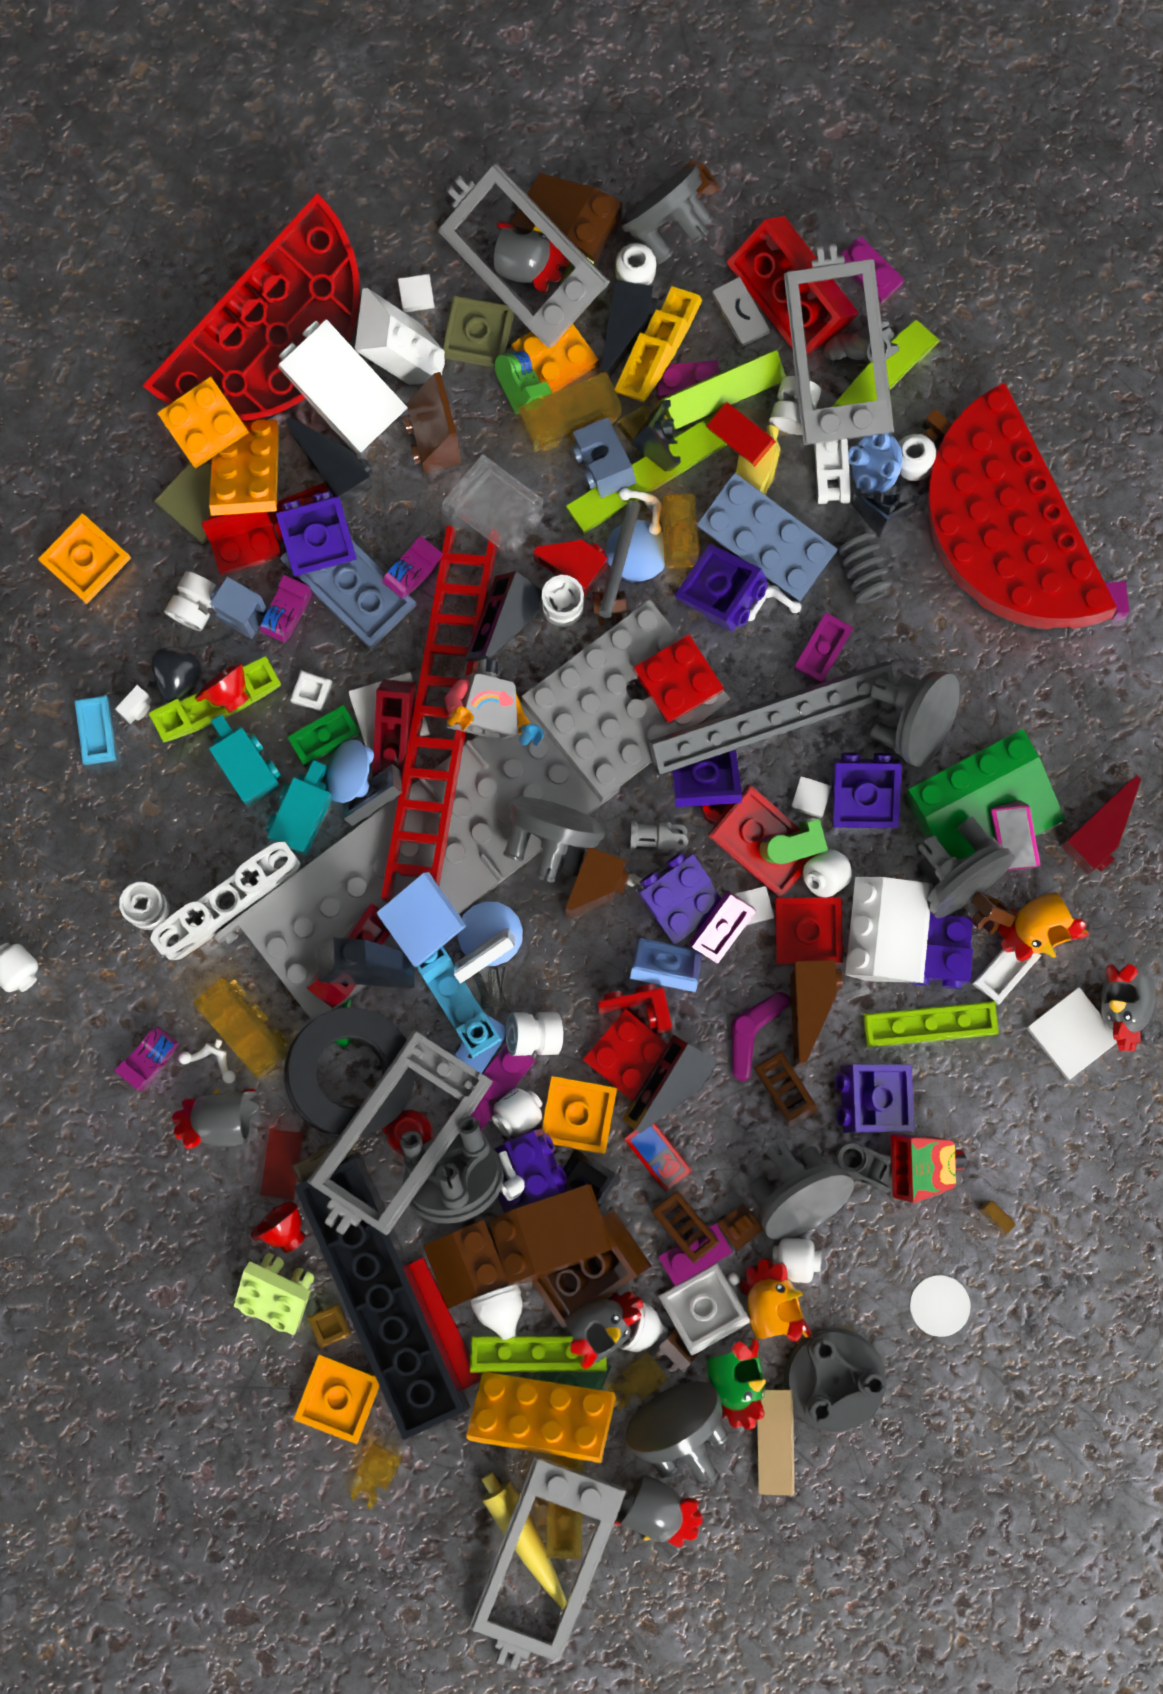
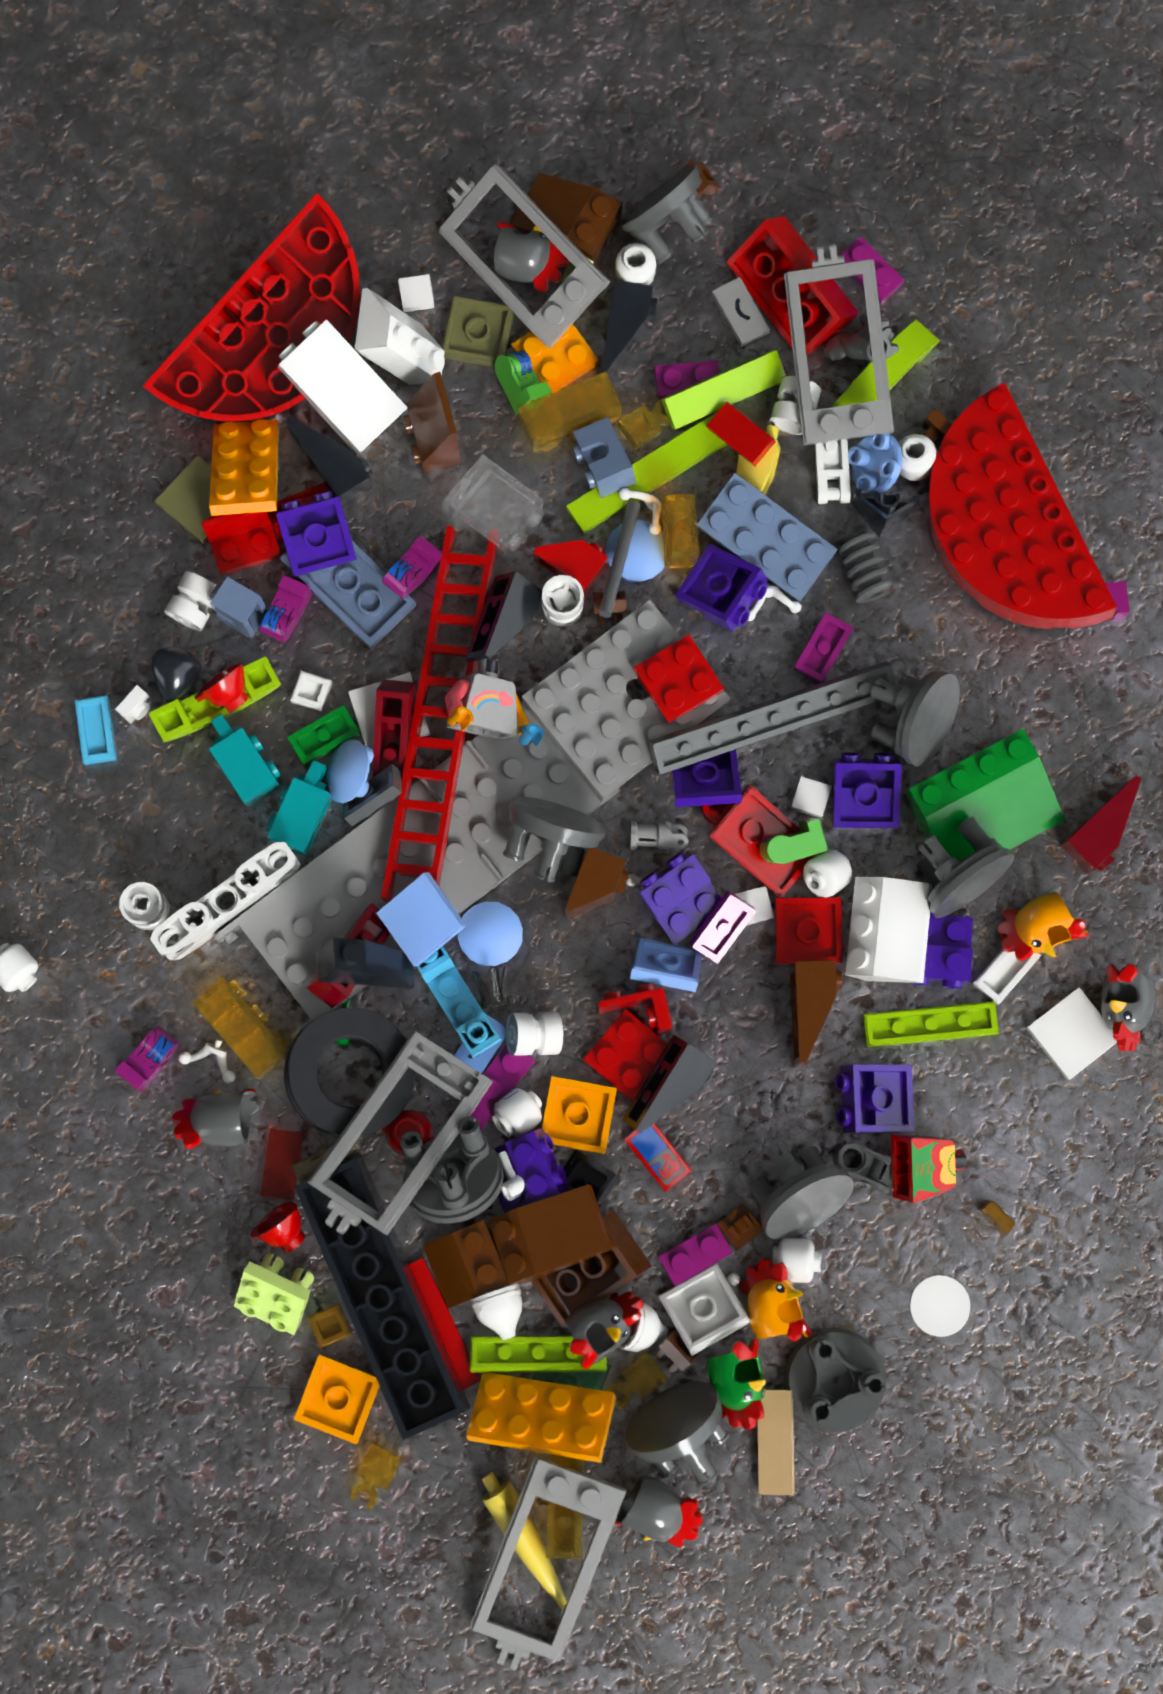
(84, 558): light orange plate -> none
(203, 422): light orange plate -> none
(484, 955): white tile -> none
(655, 438): black slope -> none
(658, 345): yellow slope -> none
(667, 1206): reddish brown slope -> none
(745, 1028): magenta piece -> none
(802, 1112): reddish brown slope -> none
(991, 913): reddish brown tile -> none
(1015, 831): flat silver slope -> none

